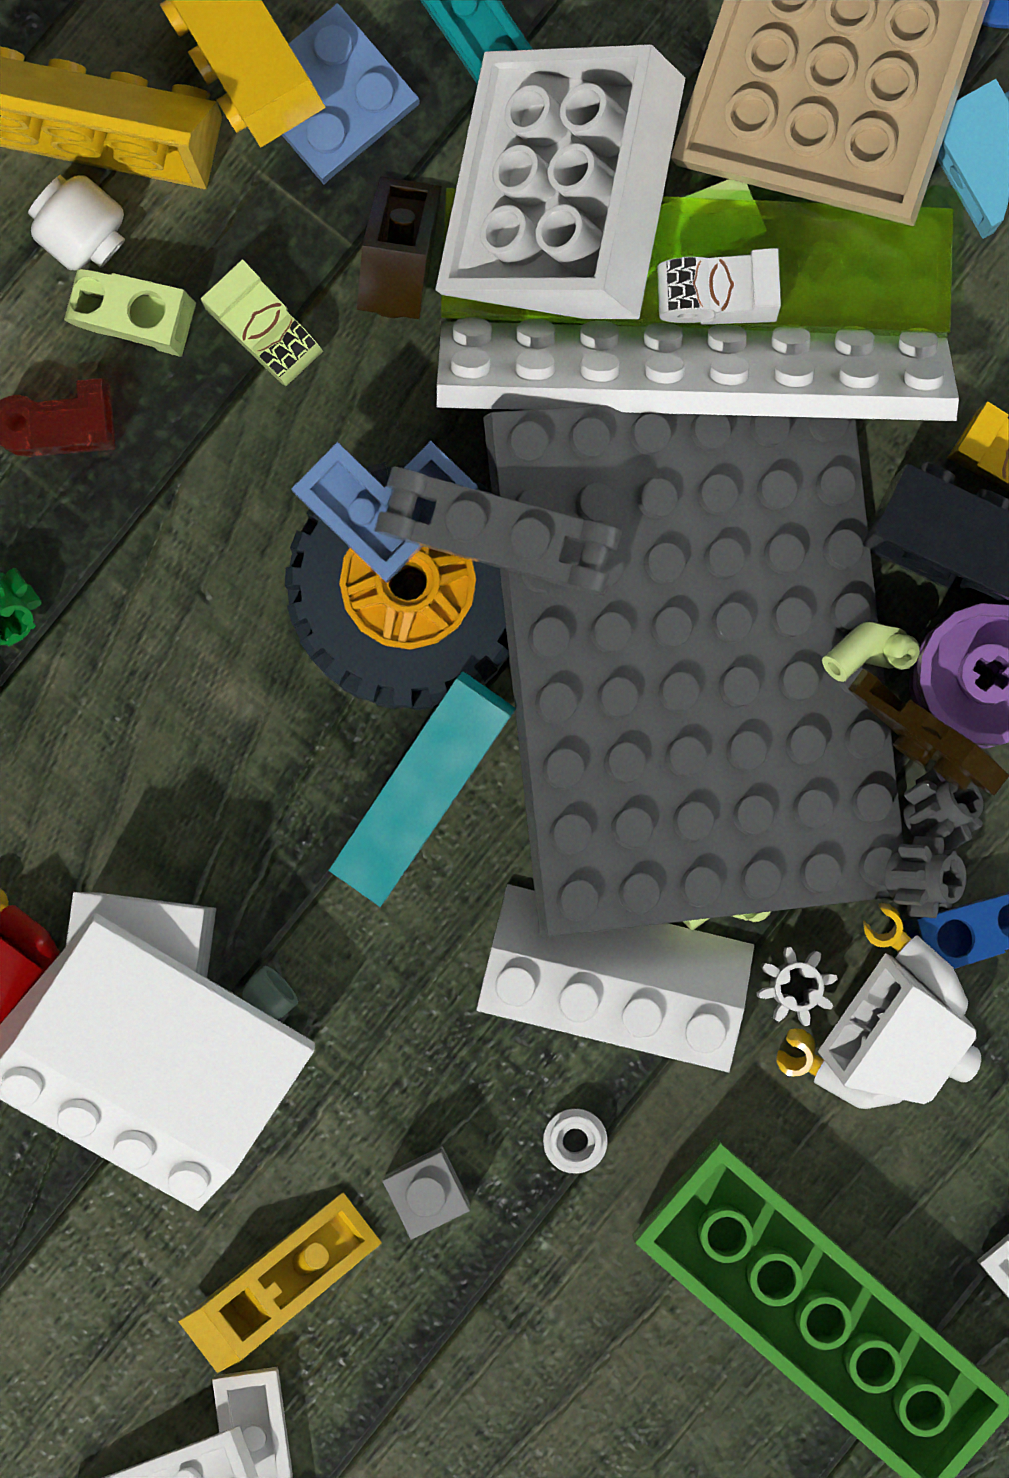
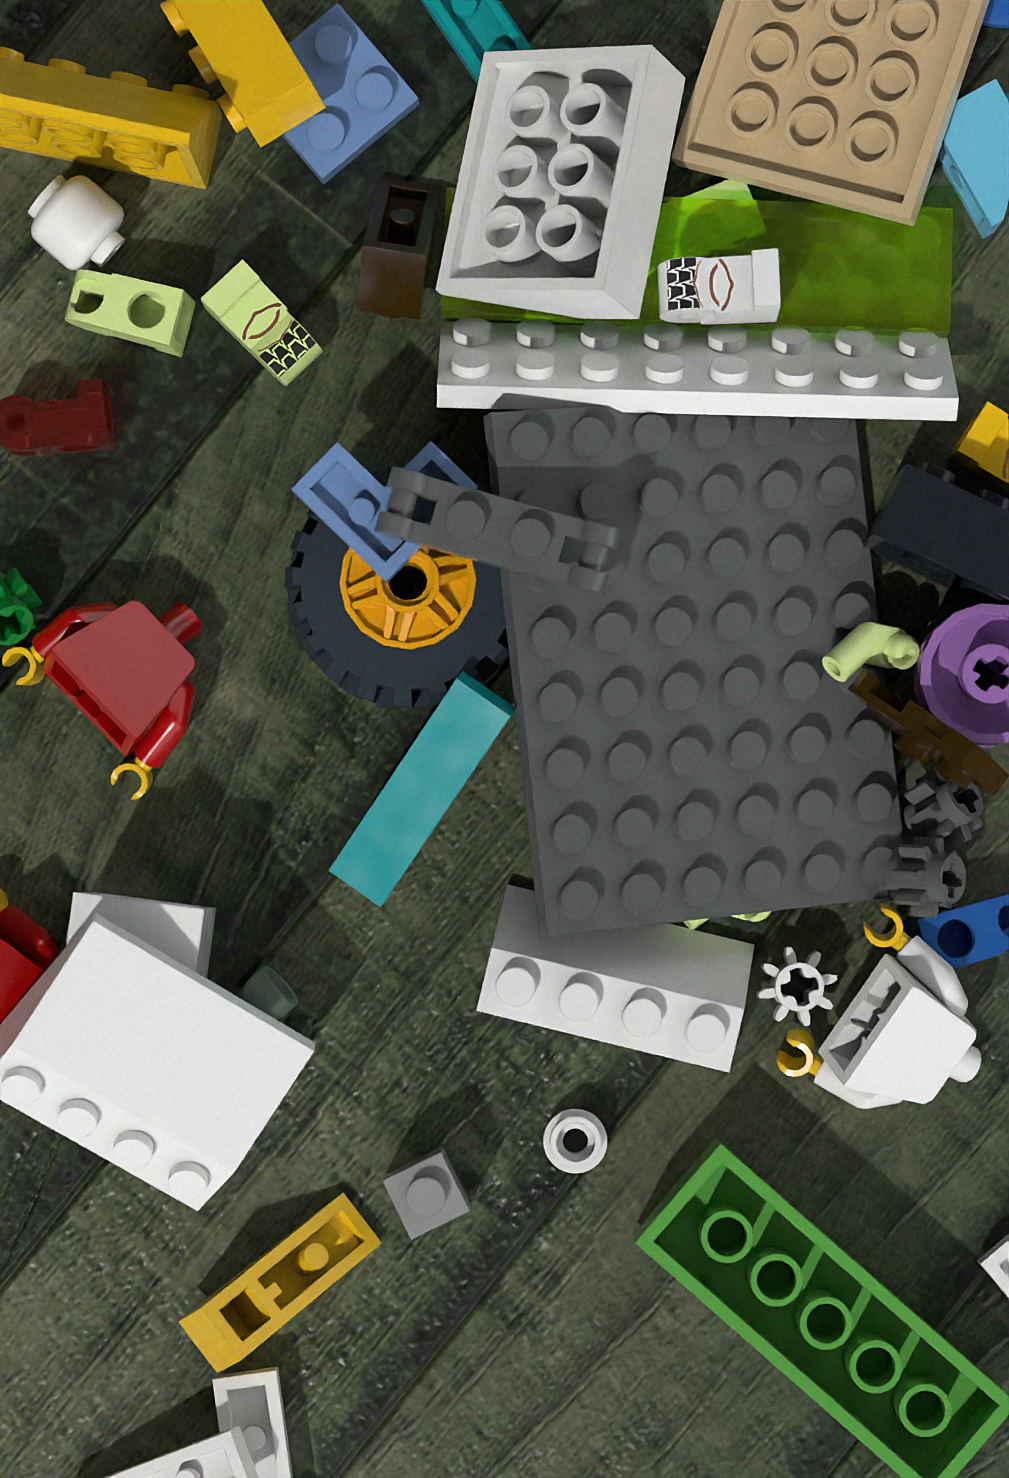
(122, 675): none -> red torso

